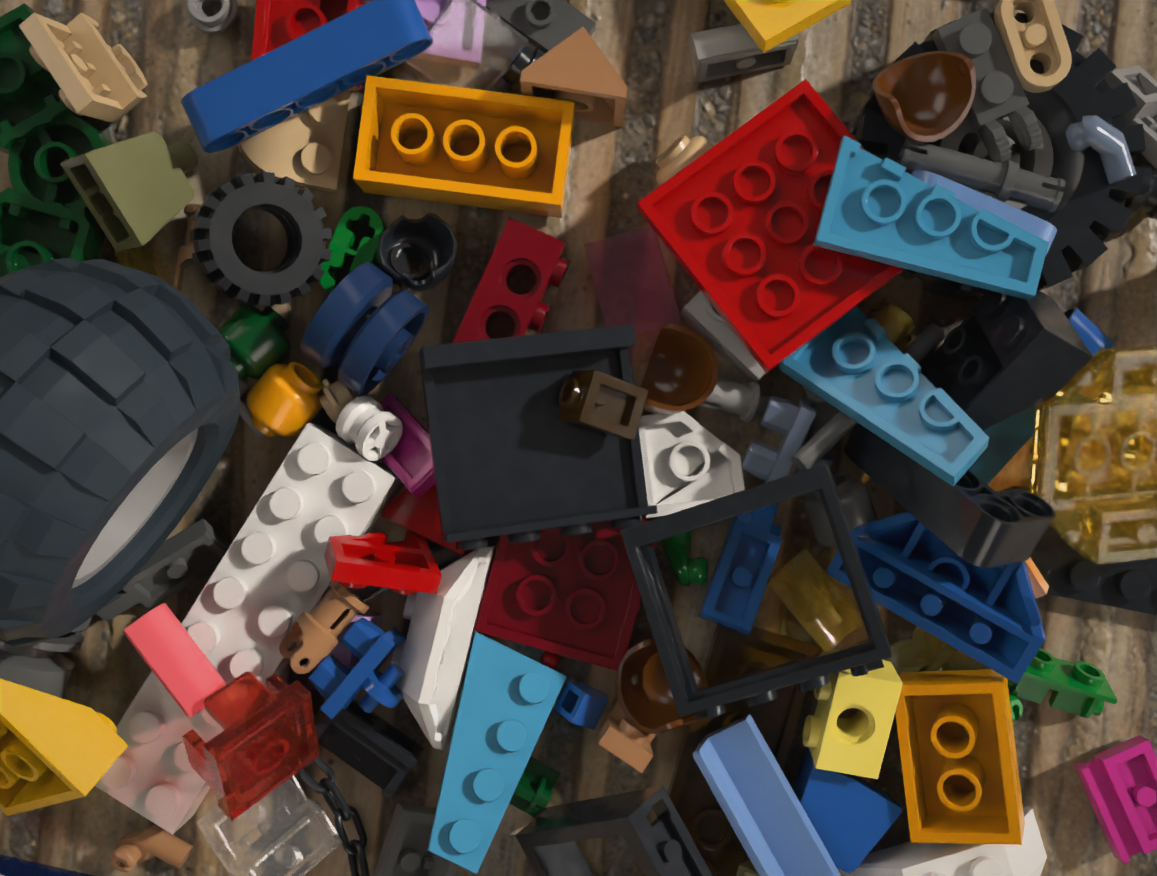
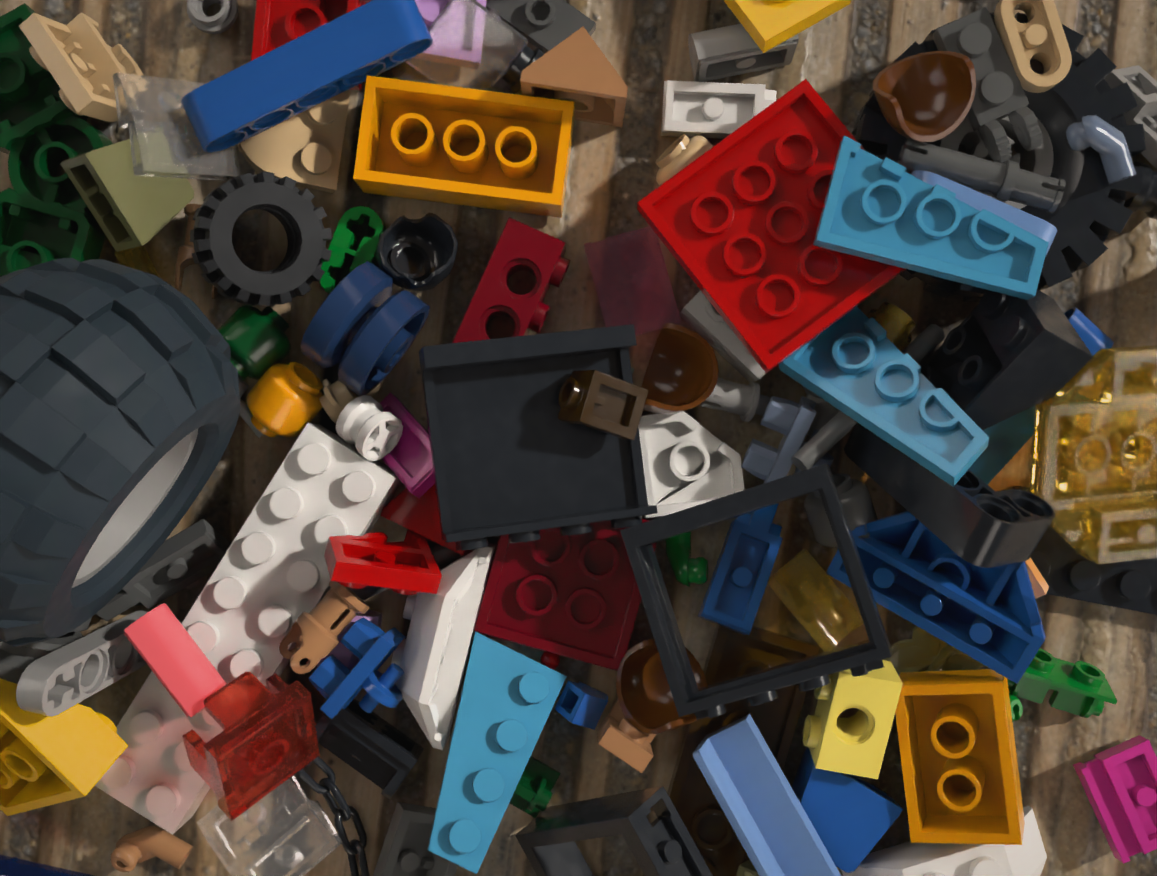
(79, 669): none -> light grey beam
(161, 132): none -> clear slope
(711, 107): none -> white hinge

